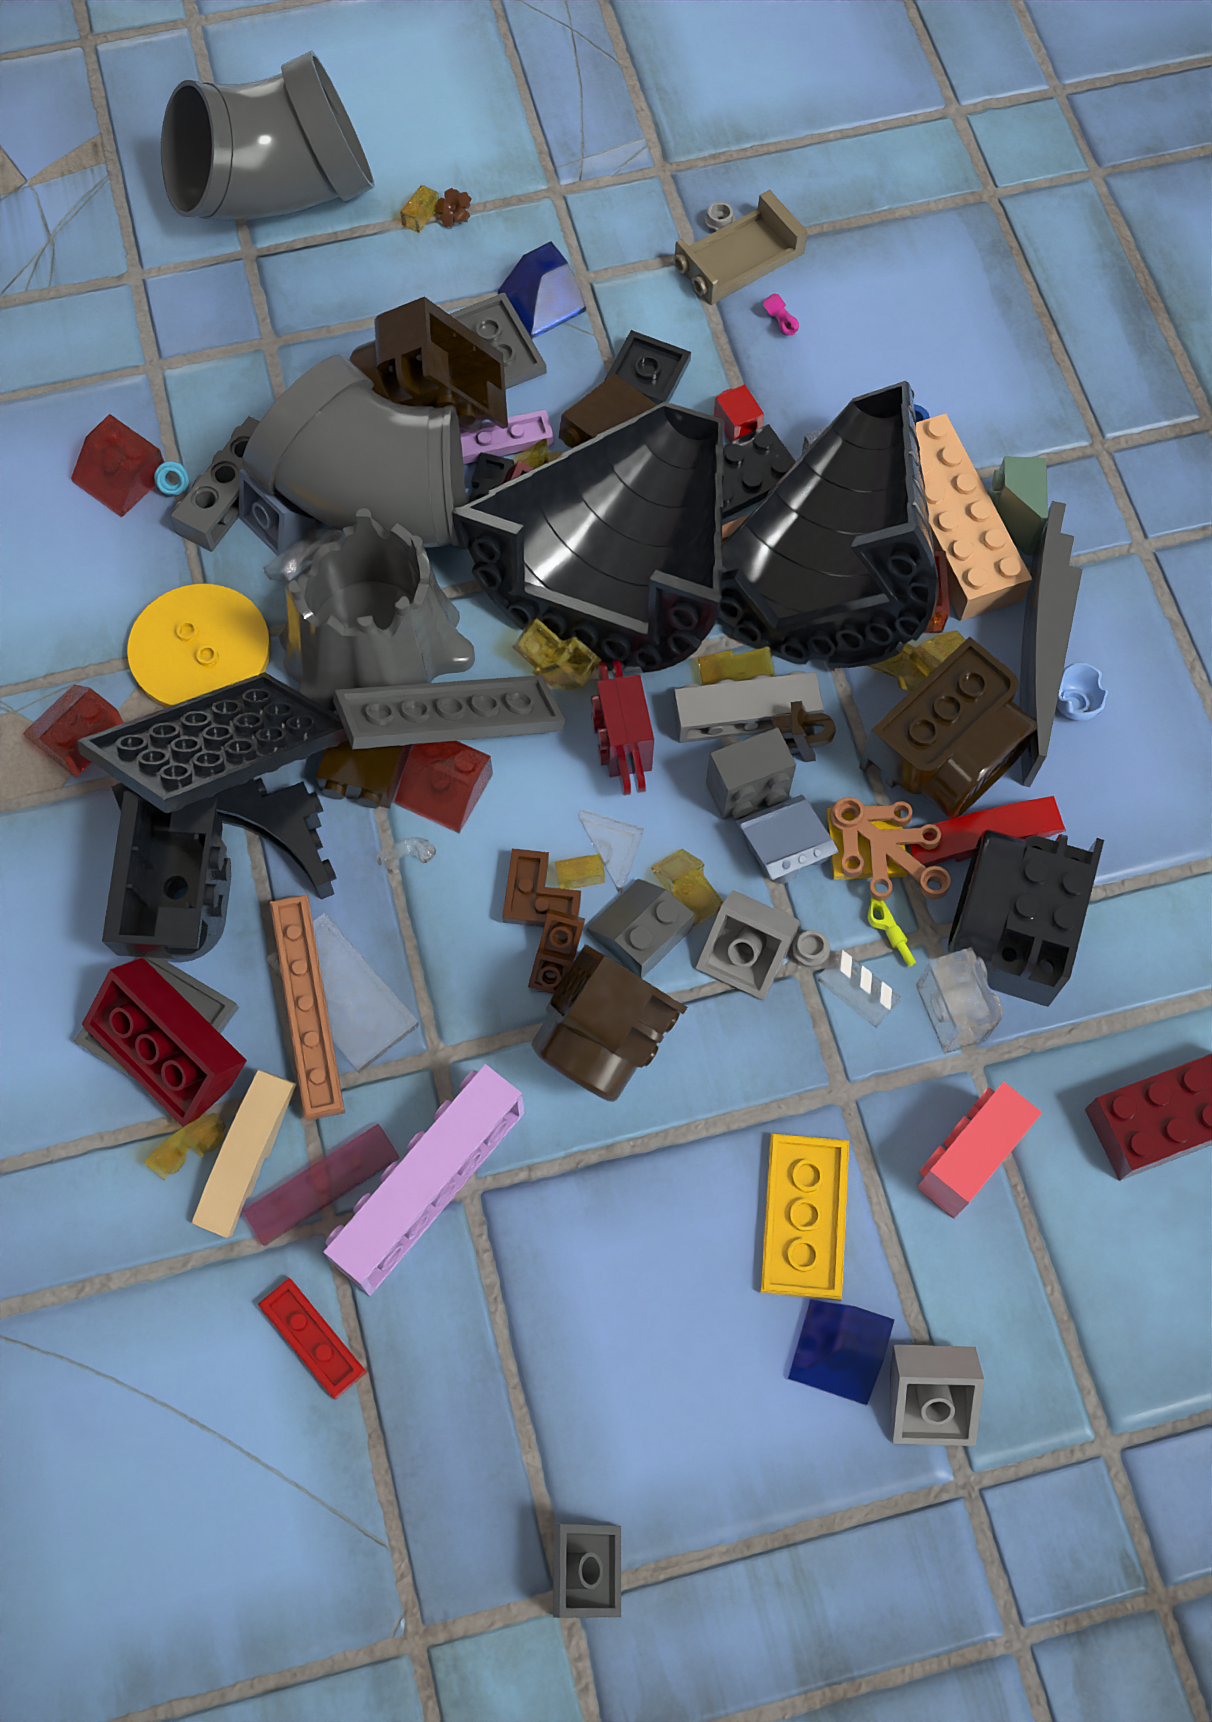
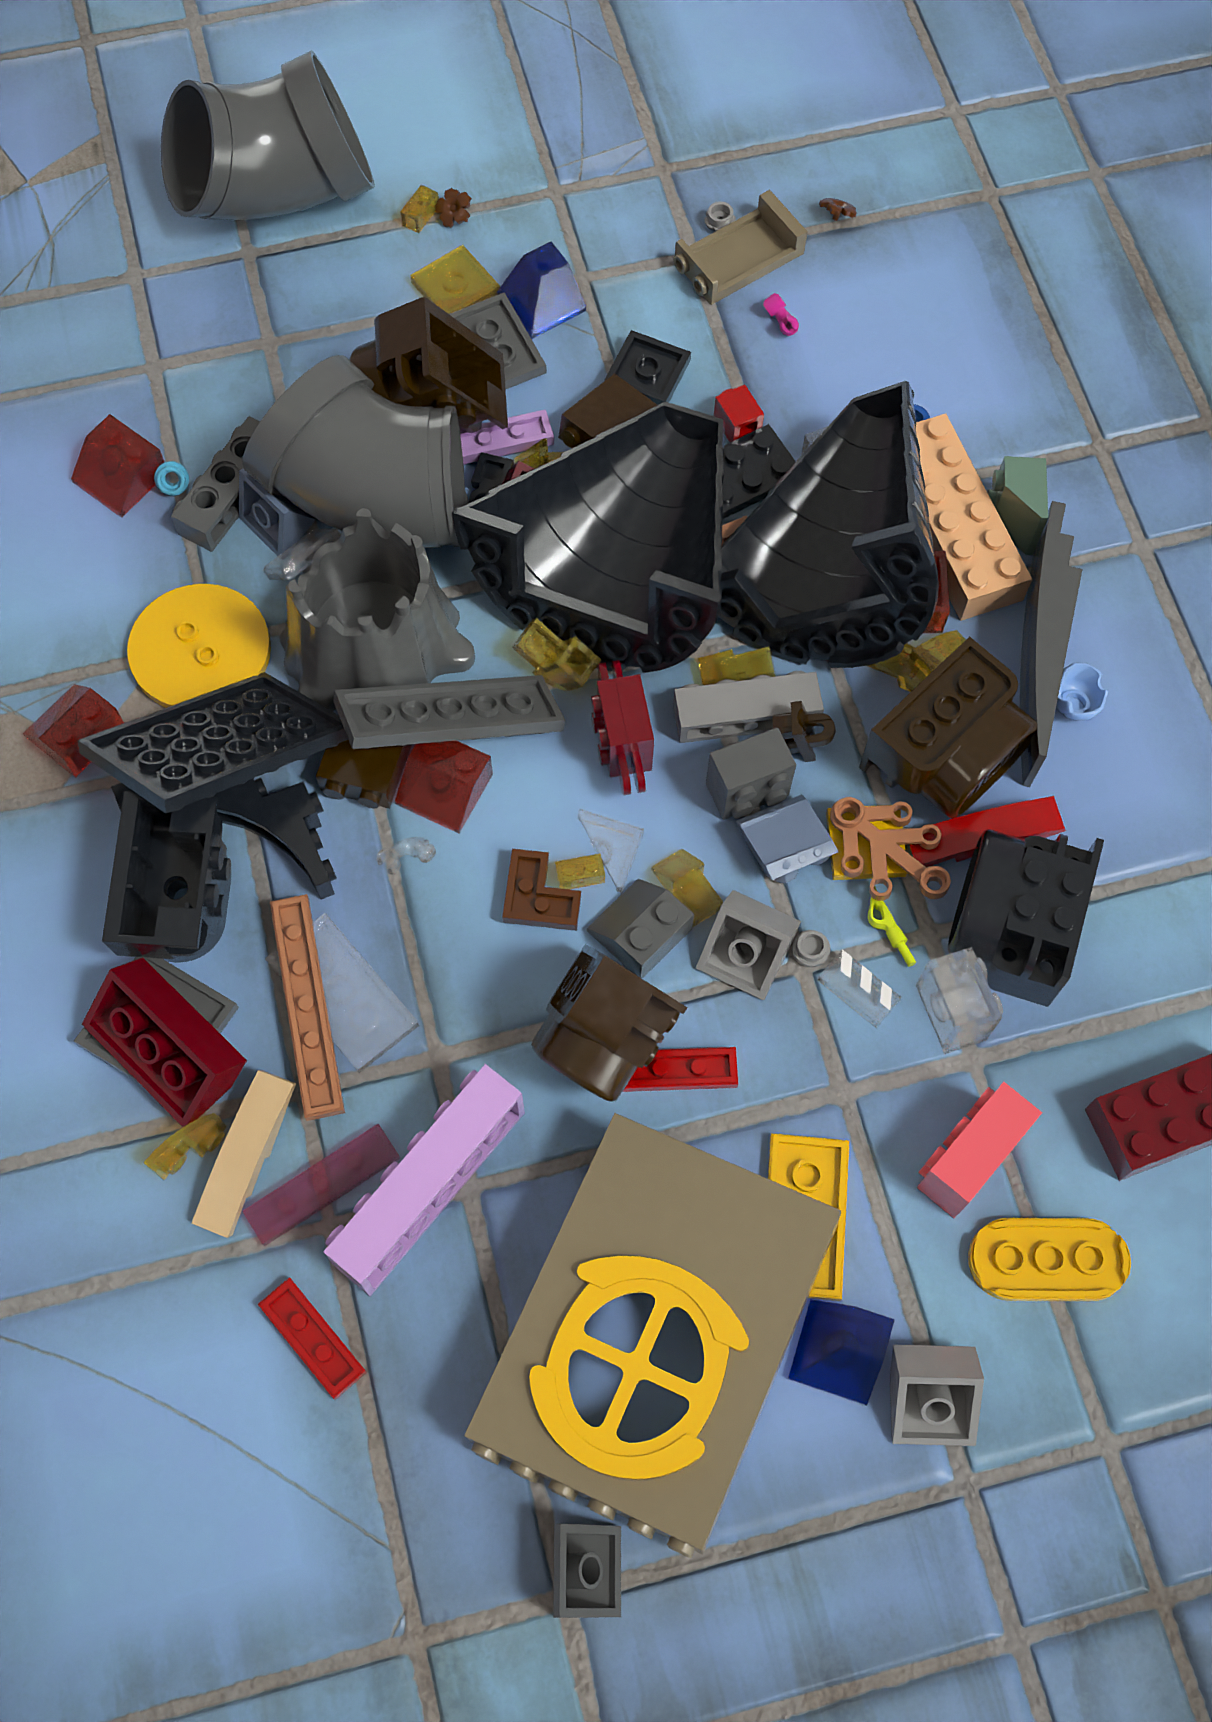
(455, 281): none -> clear yellow tile
(556, 950): reddish brown slope -> none
(687, 1070): none -> red tile
(697, 1240): none -> dark tan panel
(837, 207): none -> reddish brown plant
(1049, 1259): none -> yellow tile

